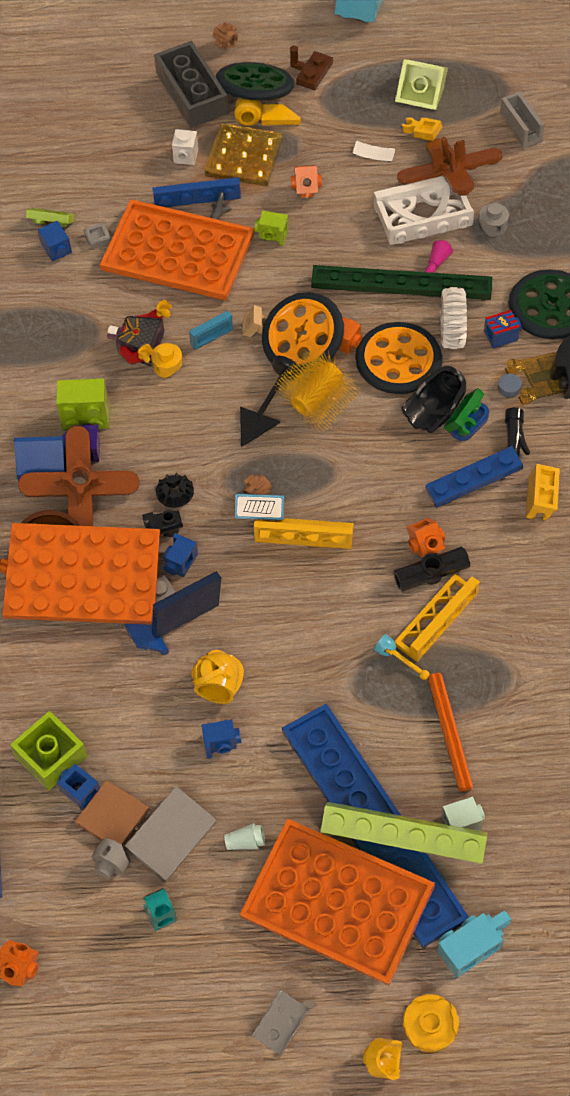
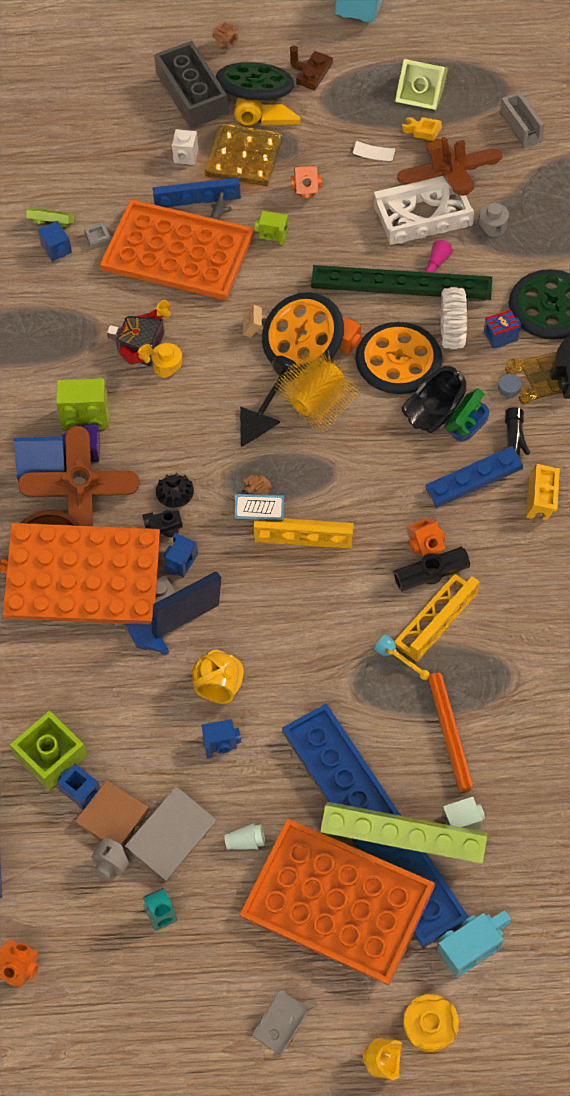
(211, 330): dark azure tile -> none

